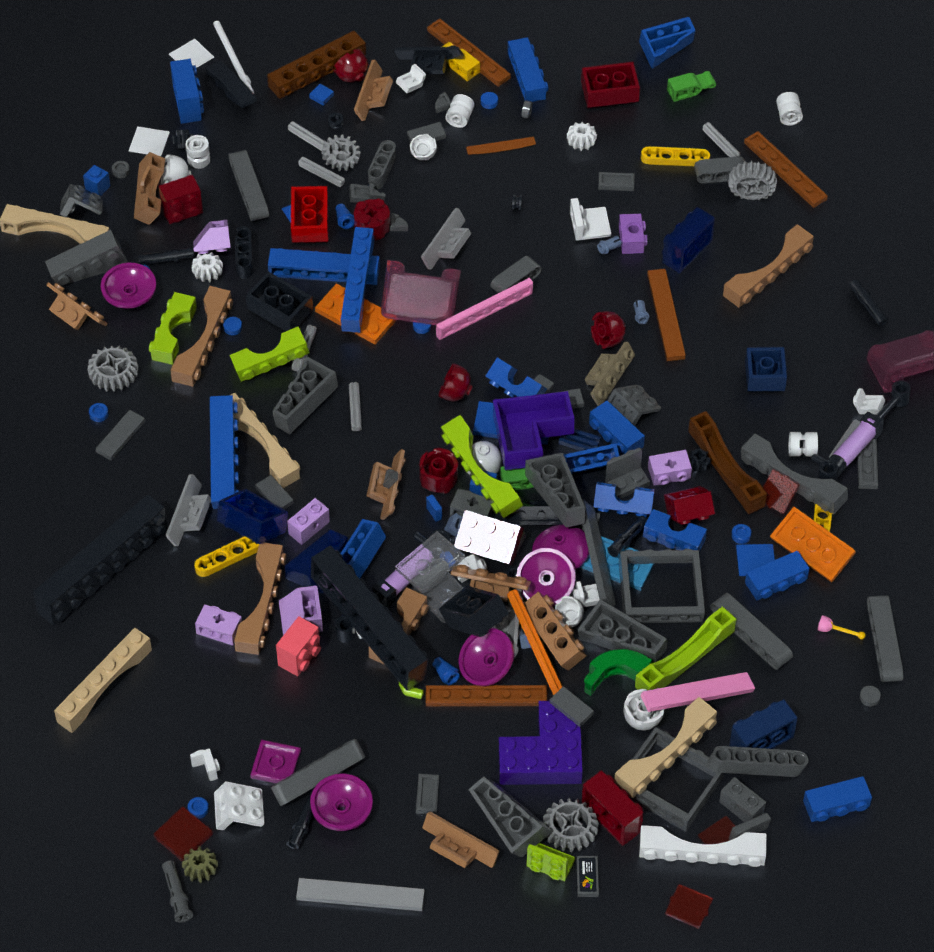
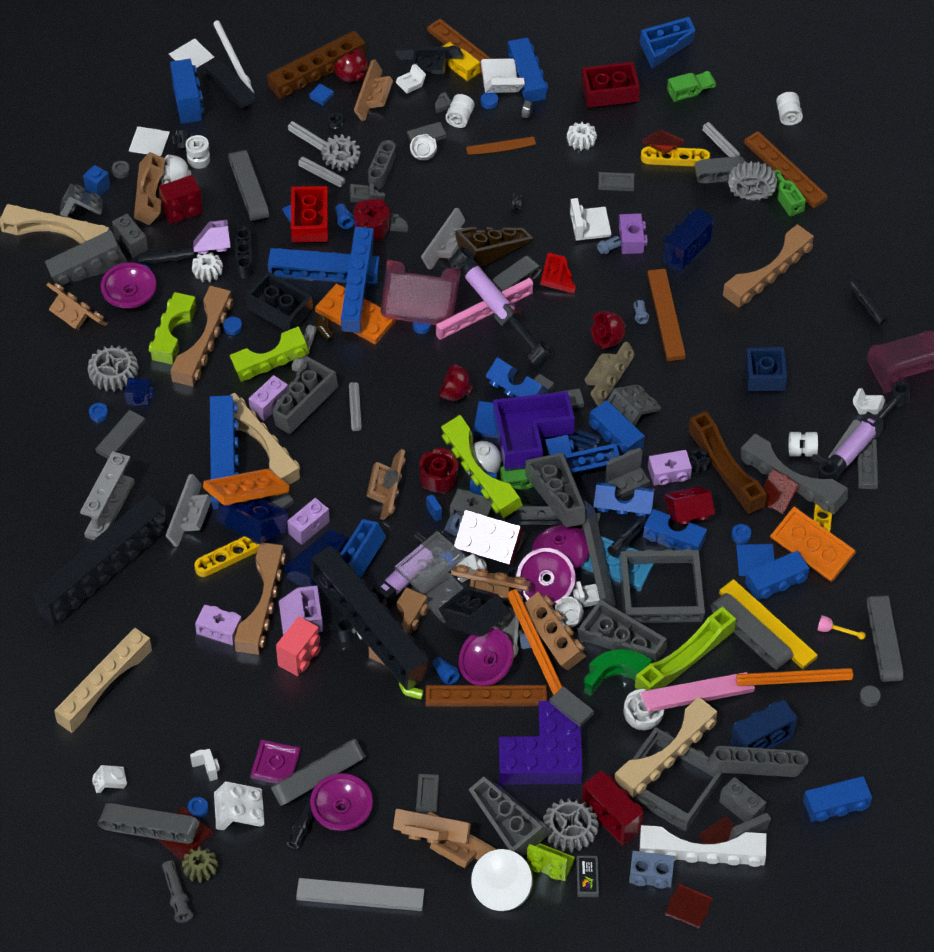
(107, 495): none -> light grey fence
(109, 777): none -> white bracket
(129, 235): none -> dark grey brick
(139, 391): none -> clear blue brick
(148, 823): none -> dark grey beam
(246, 486): none -> orange plate
(267, 397): none -> lavender brick
(322, 327): none -> dark brown arm
(430, 827): none -> medium nougat bracket
(491, 244): none -> dark brown wedge
(500, 76): none -> white bracket
(502, 880): none -> white piece
(505, 313): none -> black piece
(557, 274): none -> red wing
(559, 445): none -> blue brick
(652, 864): none -> sand blue brick
(663, 141): none -> clear red piece
(789, 195): none -> bright green piece
(794, 676): none -> orange axle
(801, 652): none -> yellow tile

